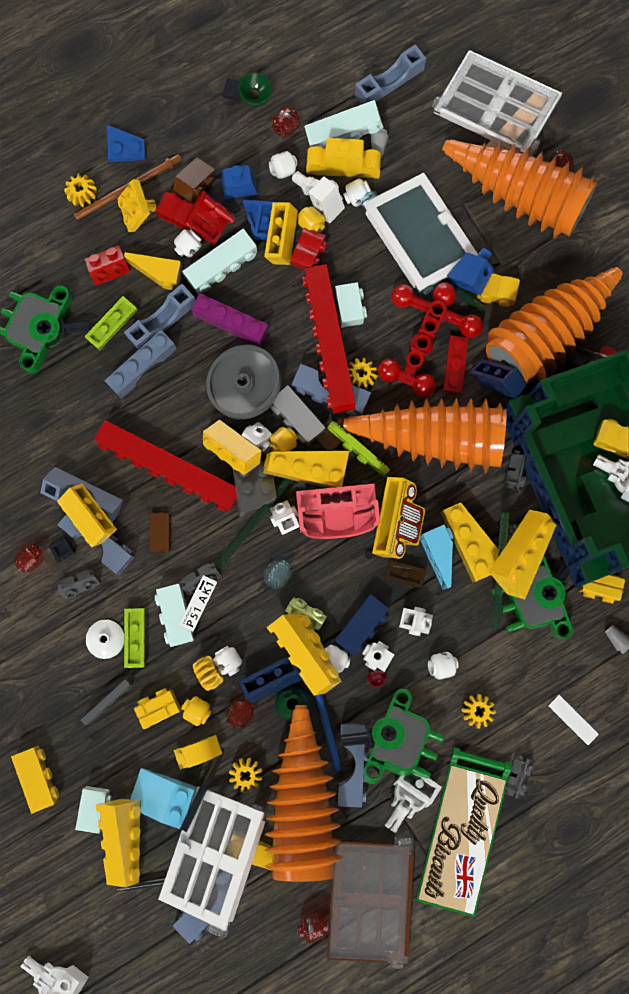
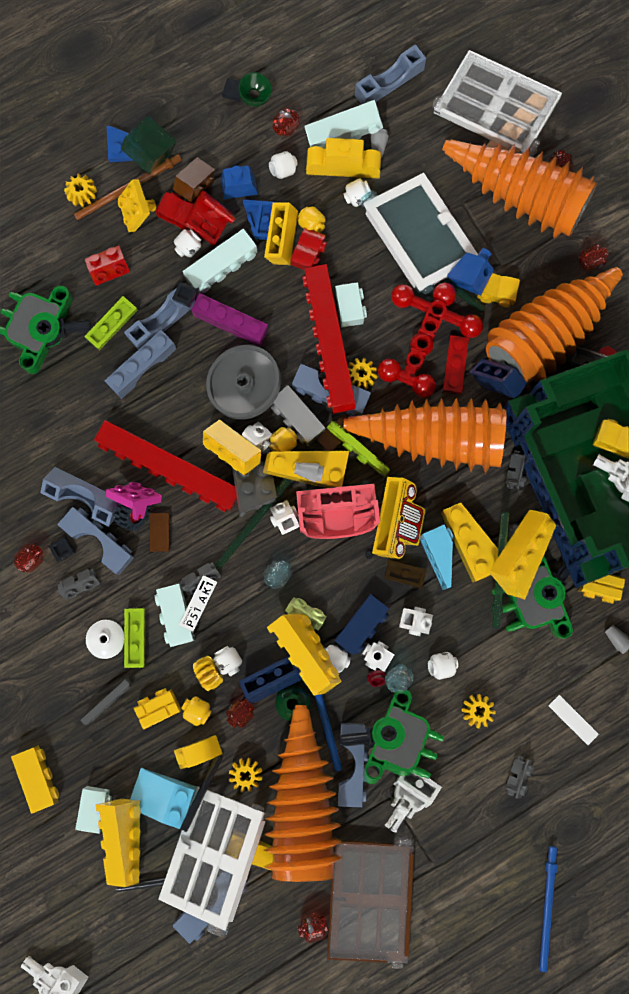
(86, 515): yellow brick -> none
(133, 504): none -> dark pink plate
(148, 144): none -> clear green brick
(162, 271): yellow slope -> none
(184, 294): none -> black tile
(310, 471): none -> light grey cone
(323, 194): white brick -> none
(399, 678): none -> clear light blue head
(463, 834): flag -> none
(551, 868): none -> blue bar
(593, 257): none -> clear red head

